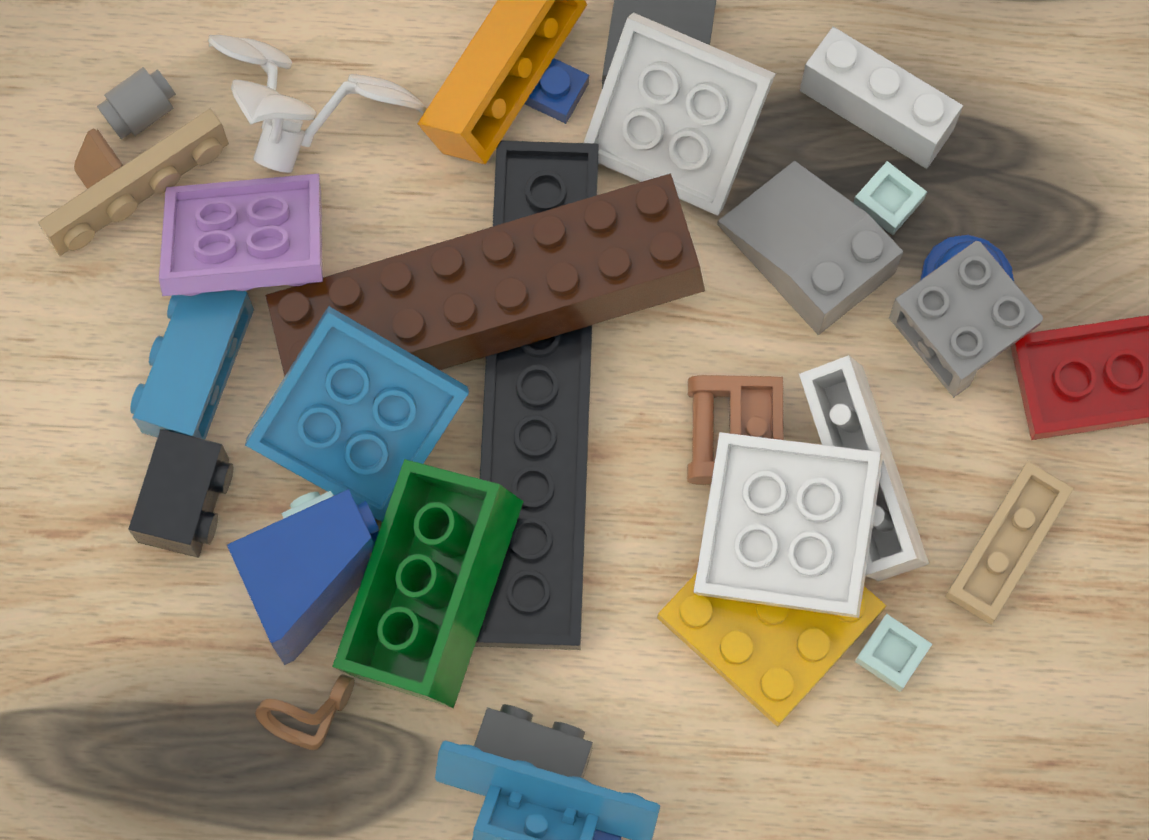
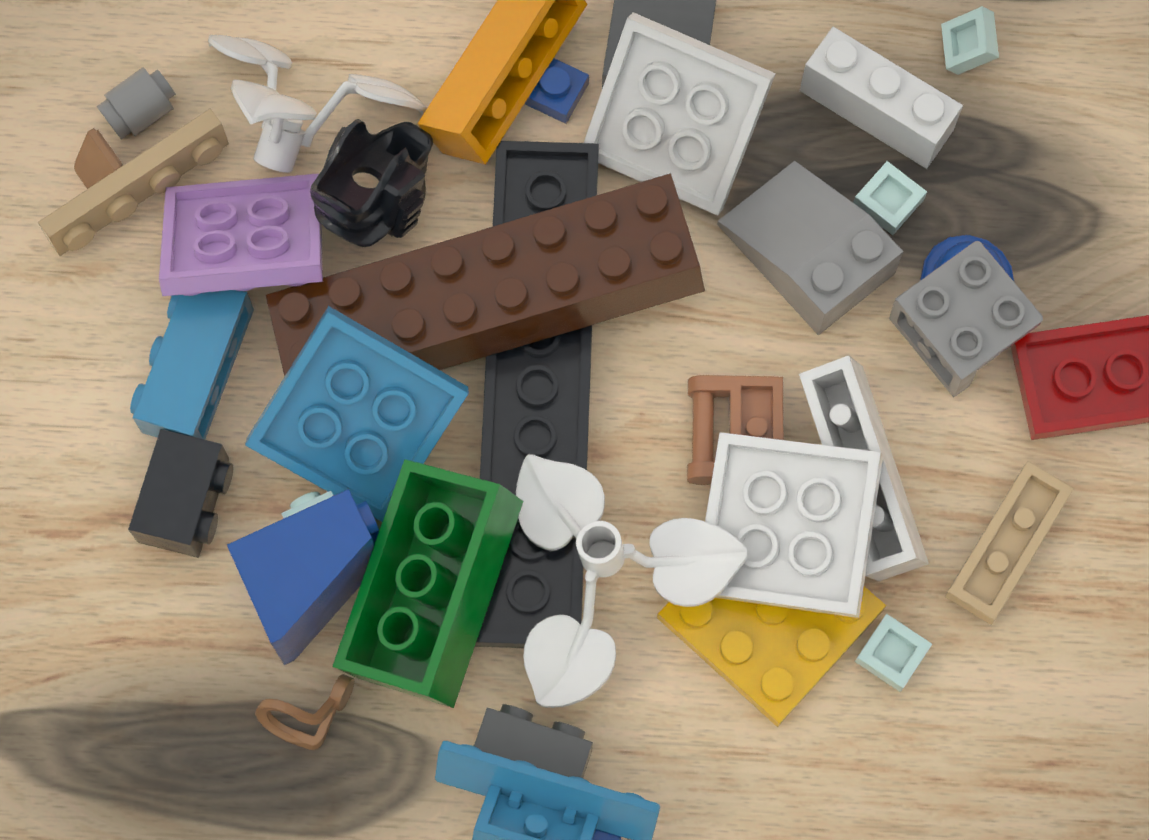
(368, 214): none -> black piece
(565, 501): none -> white plant
(970, 40): none -> light aqua plate

